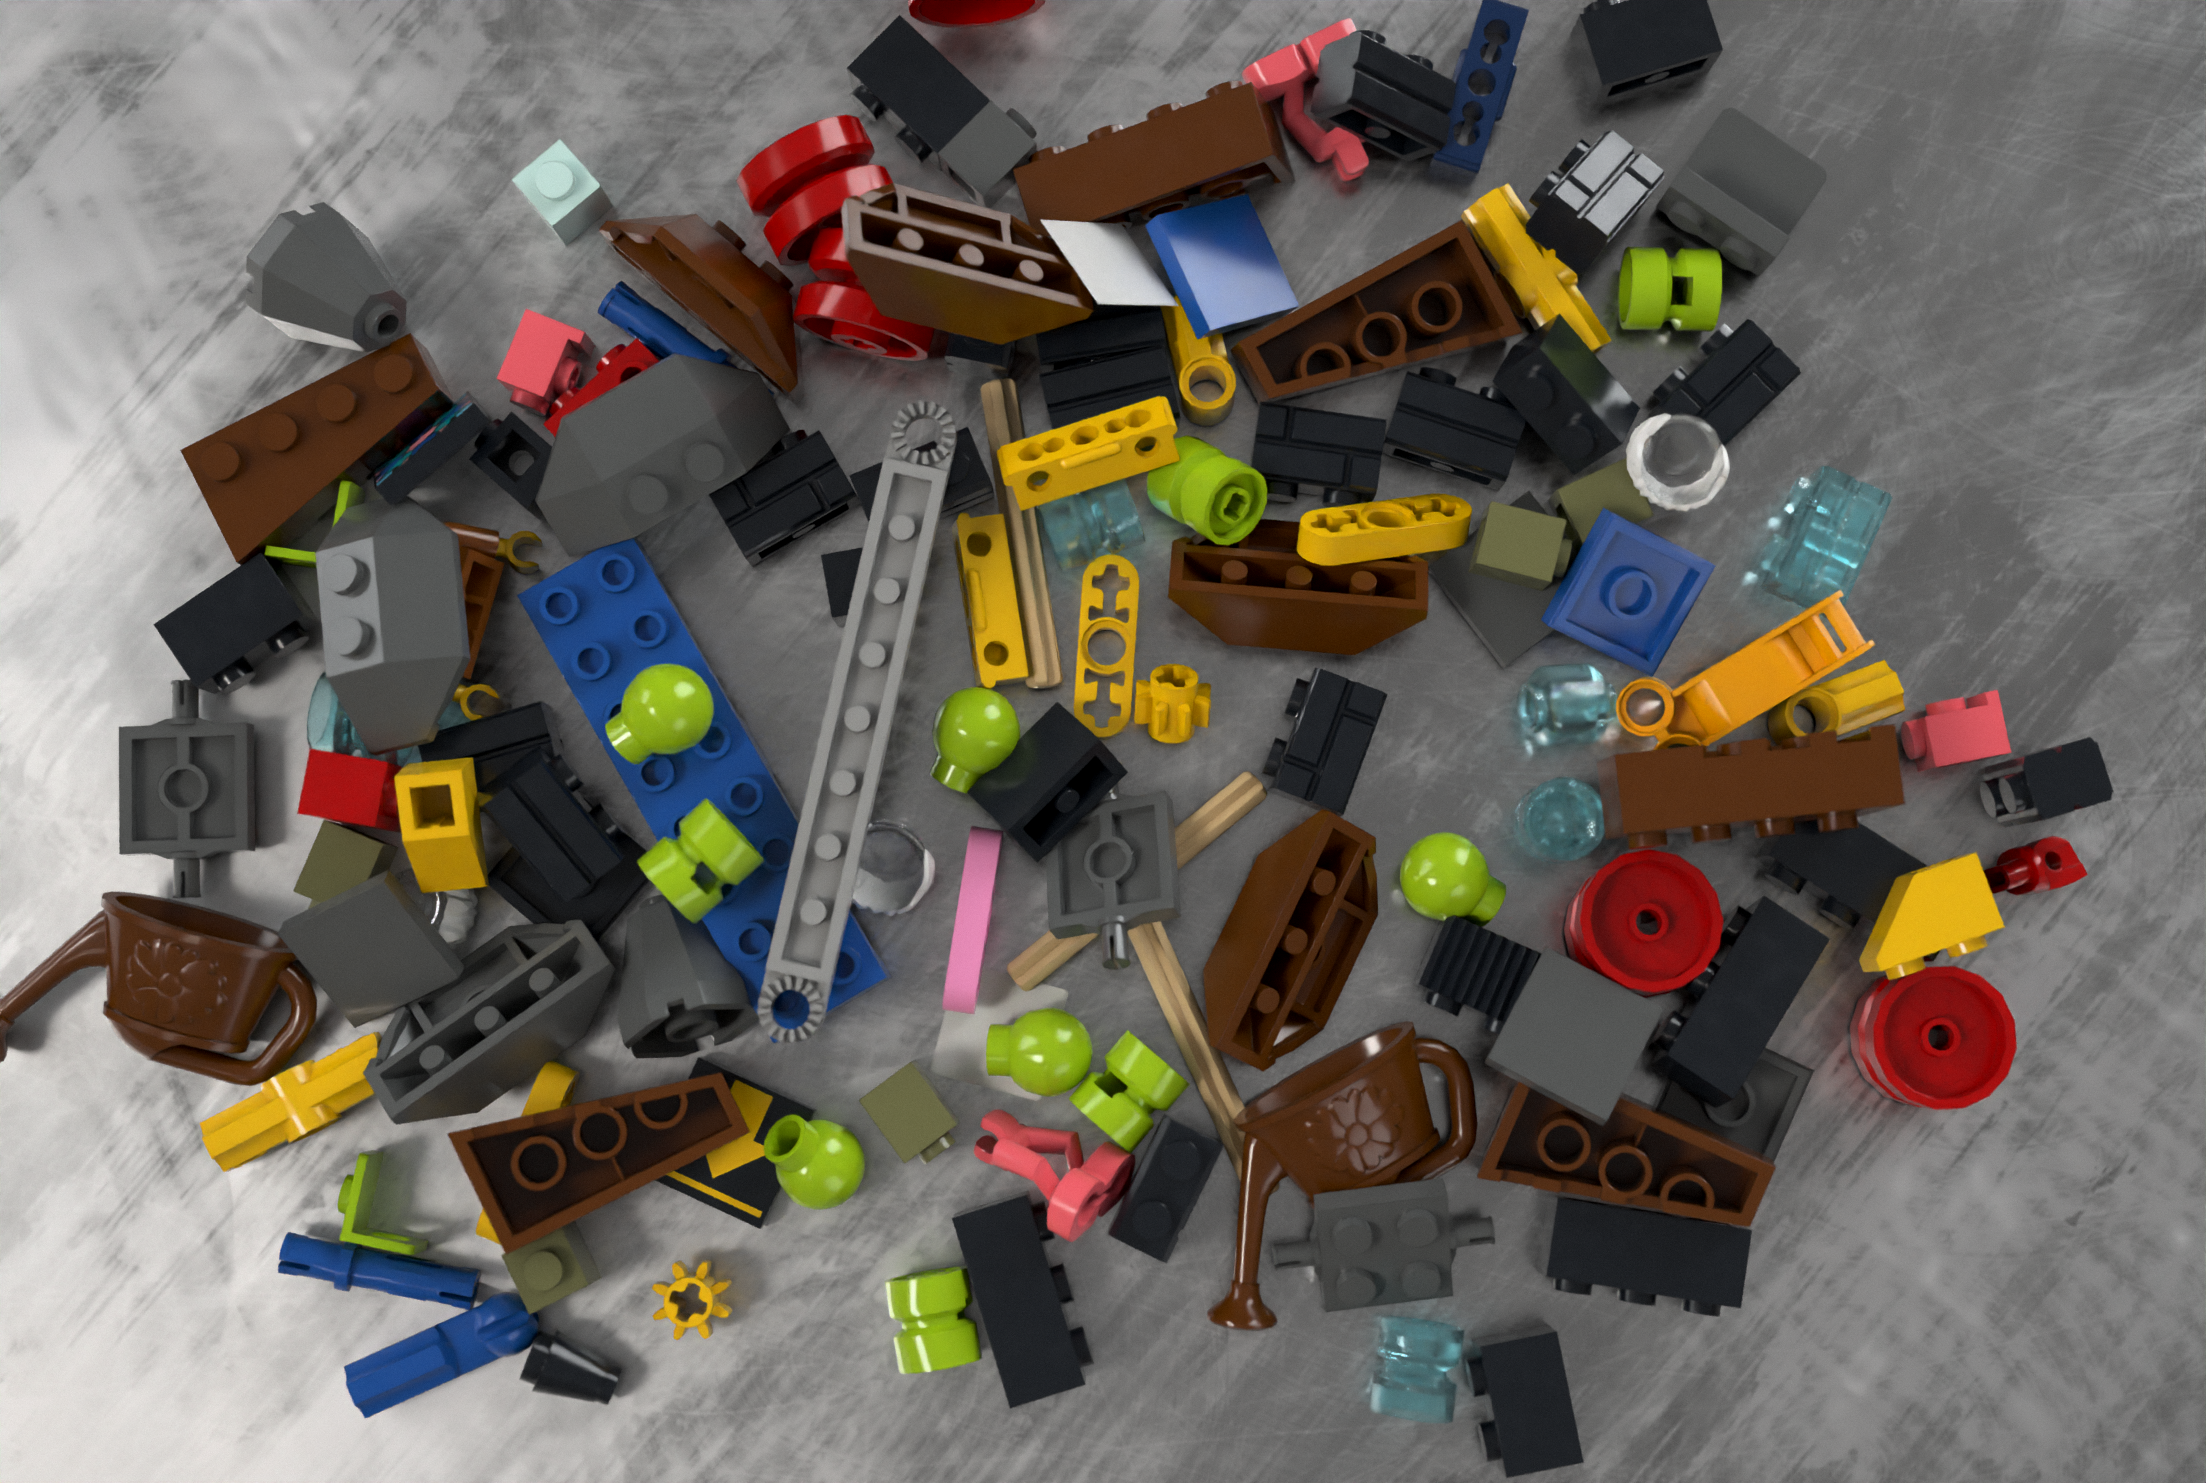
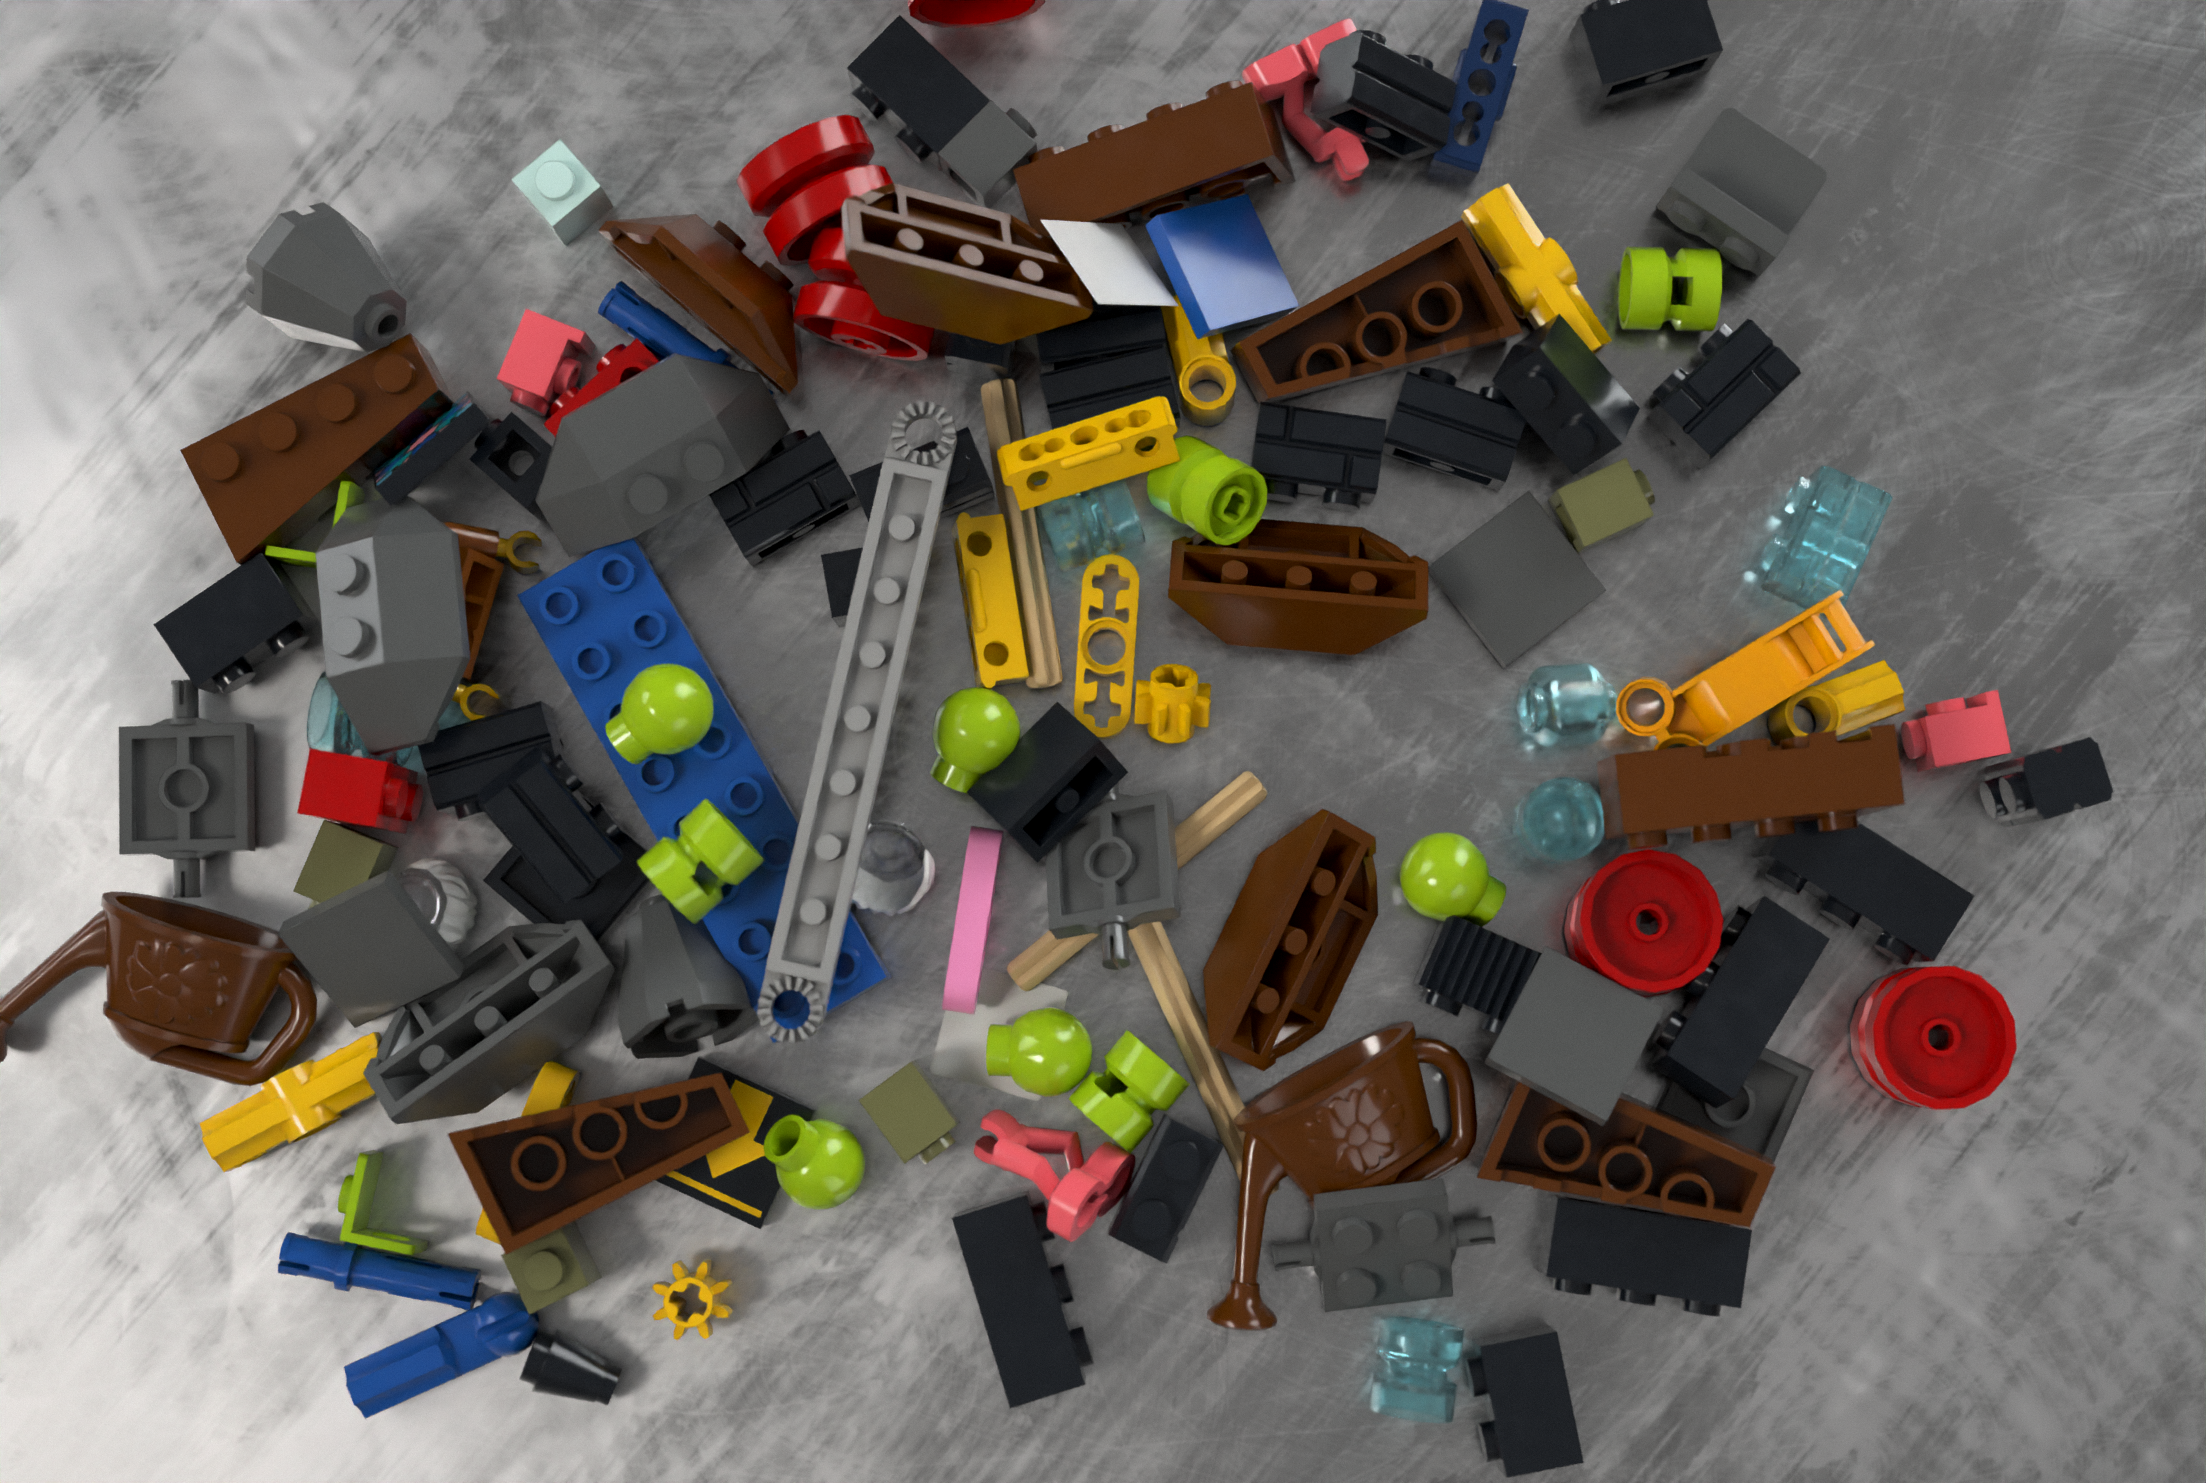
(442, 824): yellow slope -> none
(933, 1320): lime wheel -> none
(1325, 741): black brick -> none
(1383, 529): yellow beam -> none
(1520, 546): olive brick -> none
(1593, 200): black brick -> none
(1627, 592): blue tile -> none
(1677, 461): clear hair -> none
(1932, 911): yellow slope -> none
(2025, 872): red piece -> none

